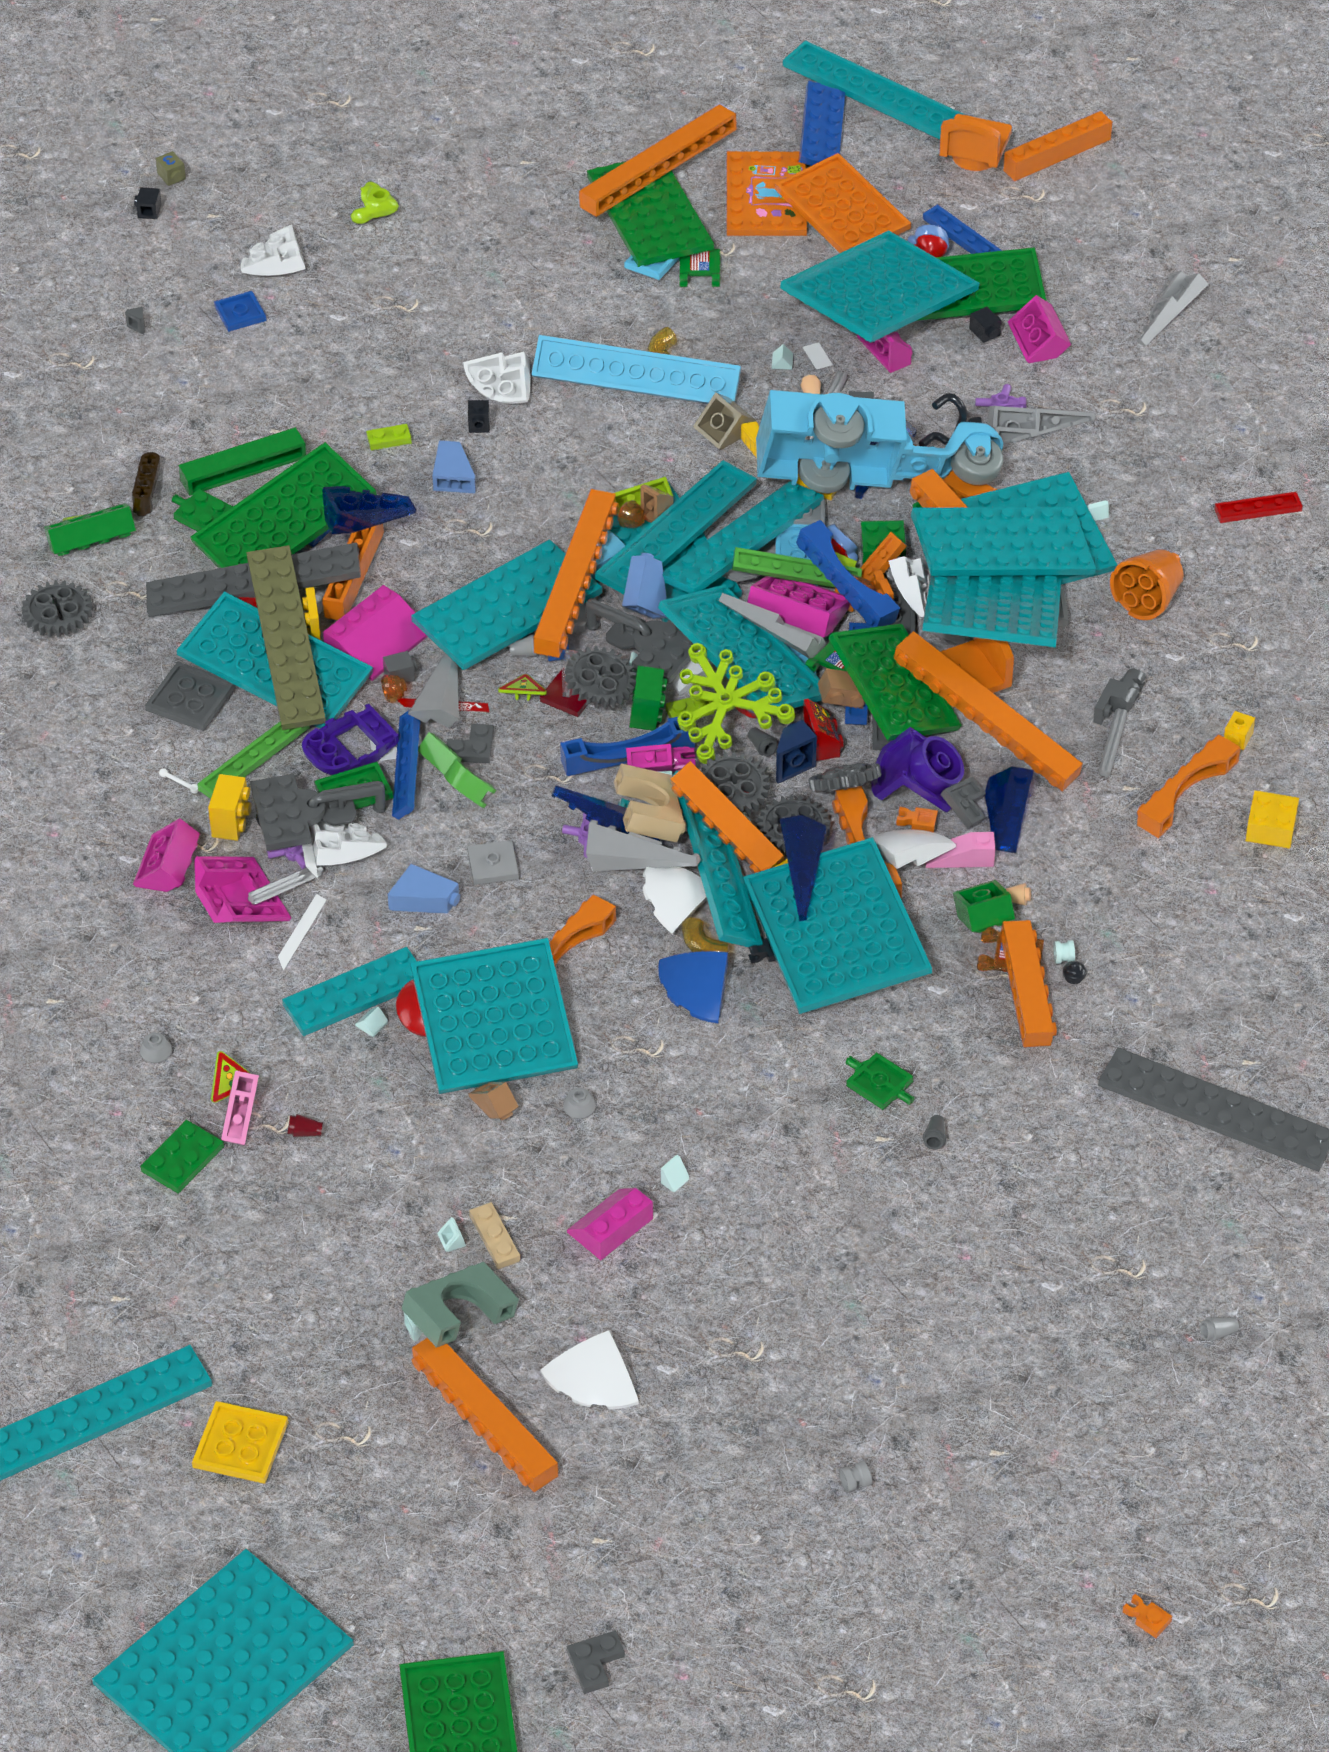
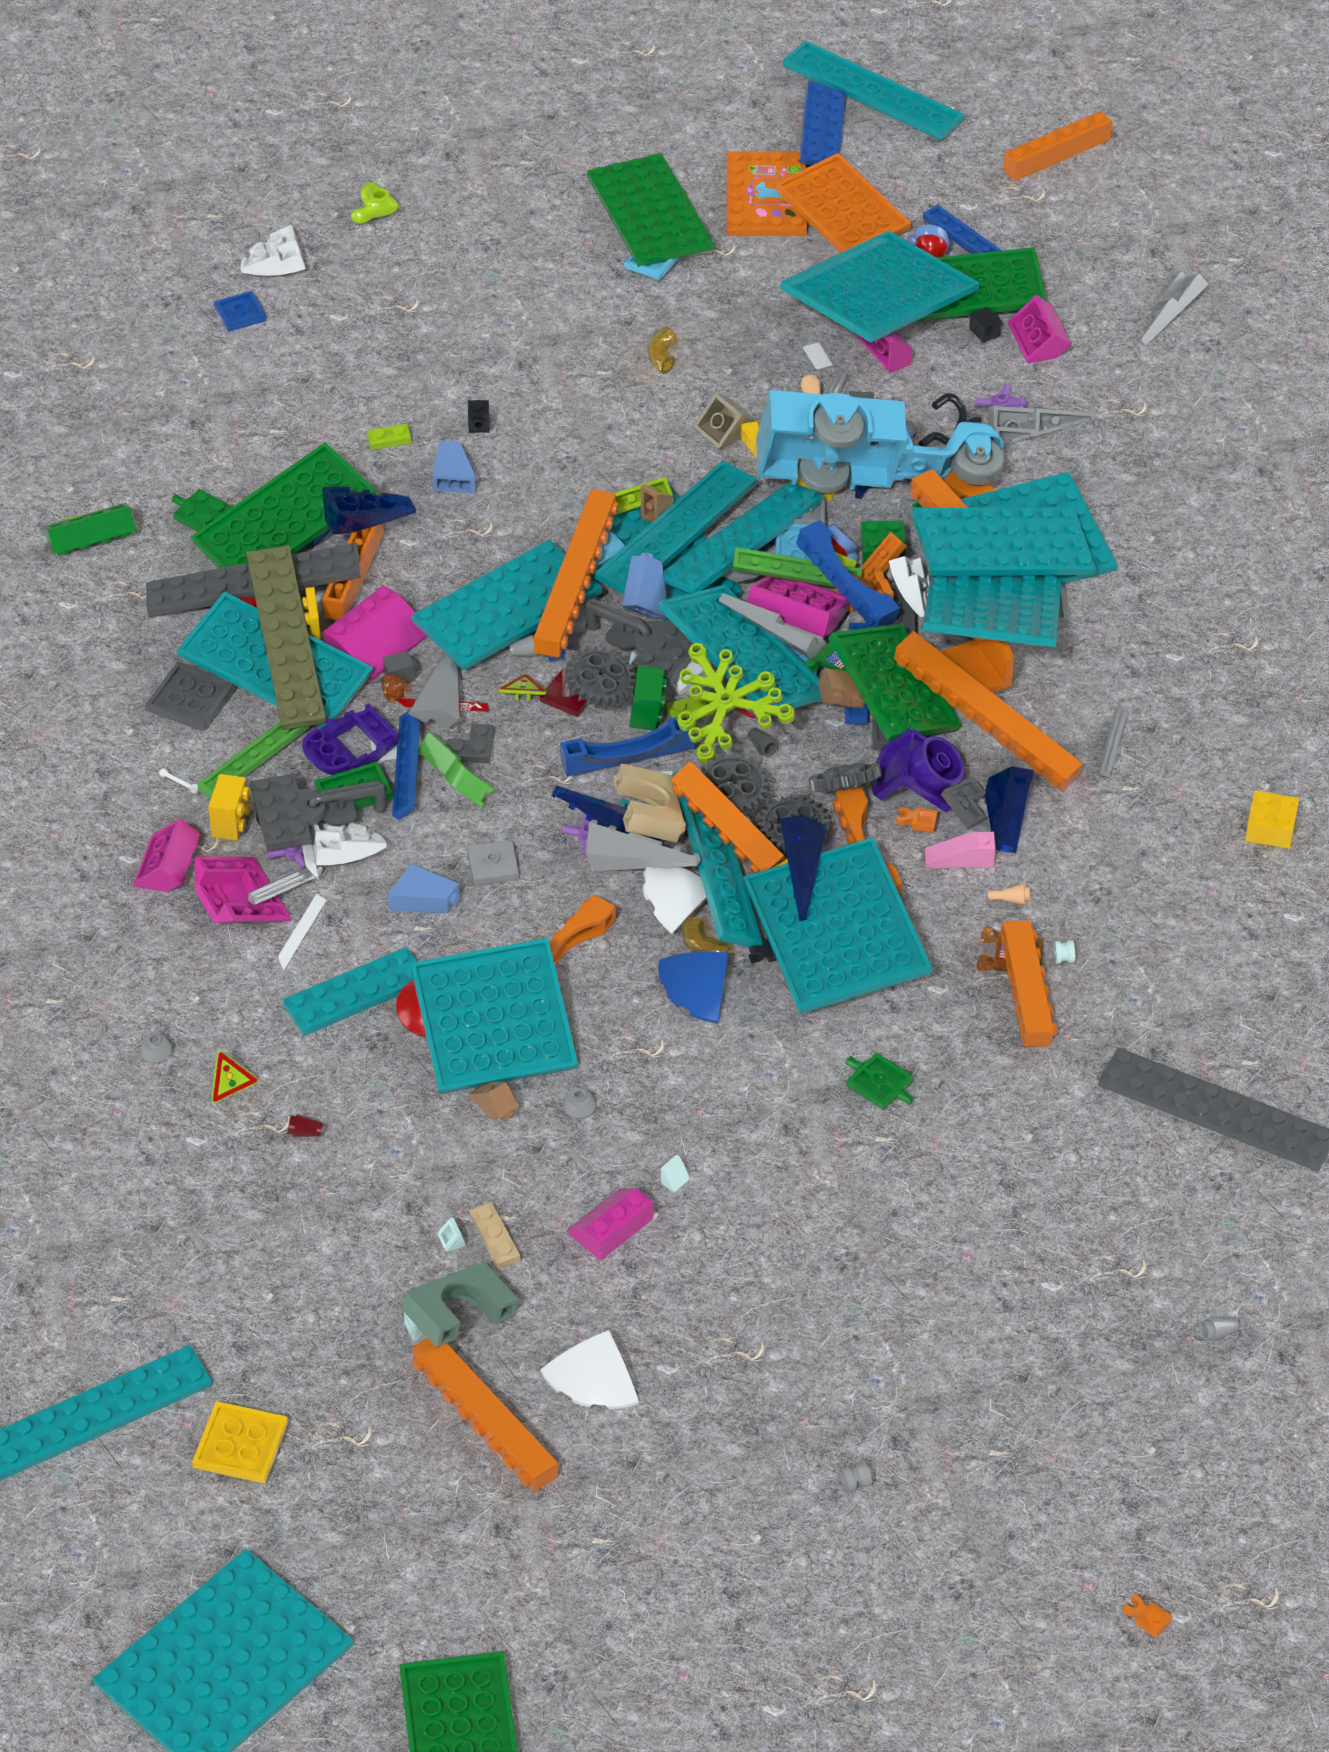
(71, 602): dark grey gear -> none
(135, 319): dark grey slope -> none
(143, 505): dark brown beam -> none
(148, 203): black brick -> none
(170, 168): olive brick -> none
(182, 1156): green plate -> none
(239, 1107): bright pink slope -> none
(242, 461): green brick -> none
(372, 1021): light aqua slope -> none
(501, 377): white brick -> none
(589, 1656): dark grey plate -> none
(631, 515): clear orange cone -> none
(634, 370): medium azure plate -> none
(657, 160): orange brick -> none
(660, 757): dark pink plate -> none
(700, 264): green flag -> none
(782, 358): light aqua slope -> none
(795, 751): dark blue slope -> none
(825, 729): red slope -> none
(911, 845): white brick -> none
(935, 1134): dark grey cone -> none
(974, 141): orange piece -> none
(984, 906): green brick -> none
(1074, 972): black plate -> none
(1099, 510): light aqua slope -> none
(1119, 694): dark grey plate -> none
(1147, 583): orange cone -> none
(1214, 760): orange arch -> none
(1240, 733): yellow brick -> none
(1258, 507): red tile -> none

